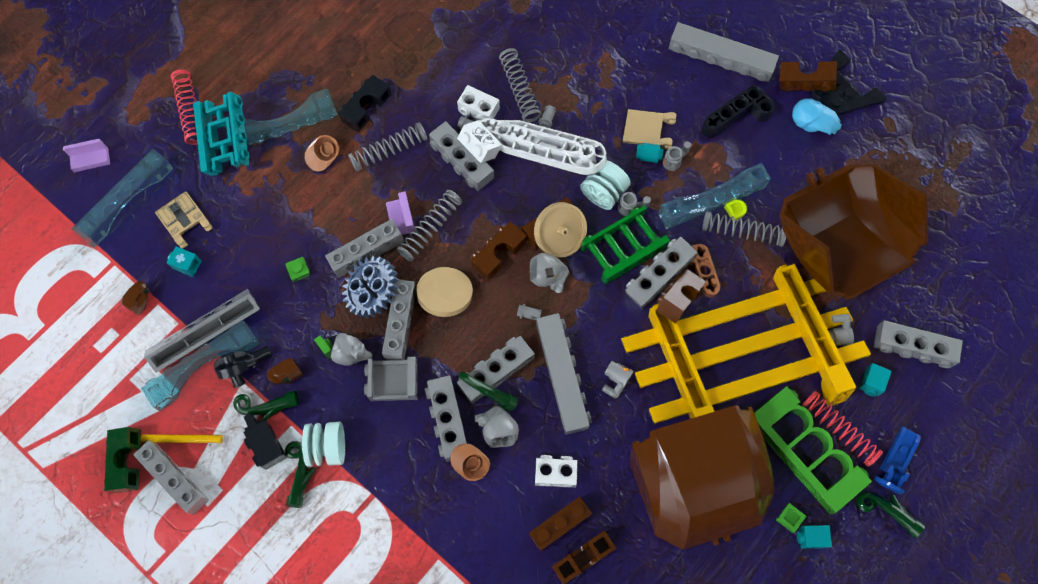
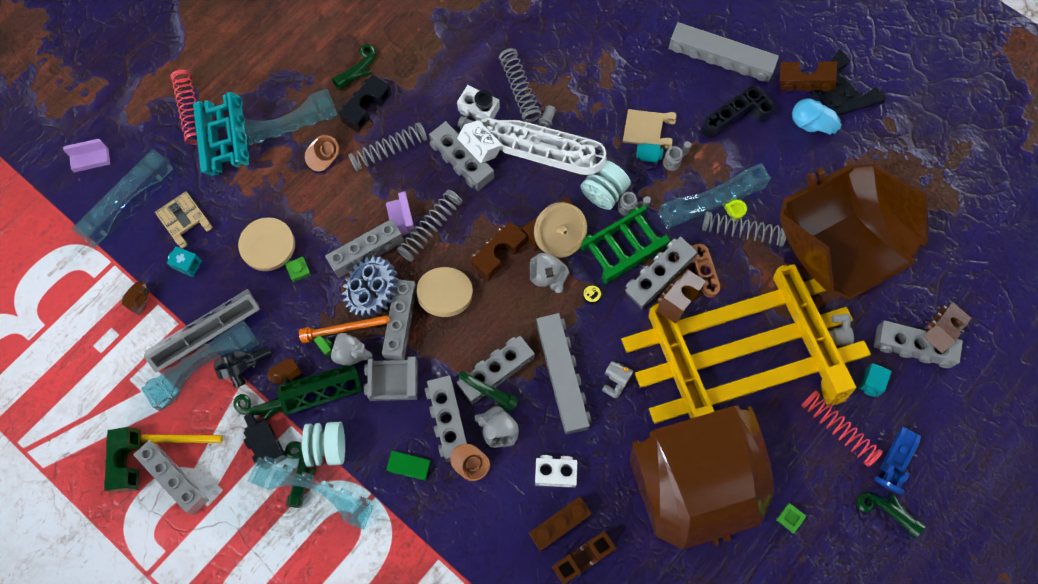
(266, 244): none -> tan piece
(272, 476): none -> clear light blue arch
(308, 335): none -> orange piece
(314, 384): none -> dark green fence
(357, 71): none -> dark green plant
(408, 465): none -> green tile
(483, 99): none -> black tile
(528, 312): light grey pin -> none
(592, 294): none -> tile
(814, 537): teal brick -> none
(841, 491): bright green fence -> none
(946, 326): none -> arch

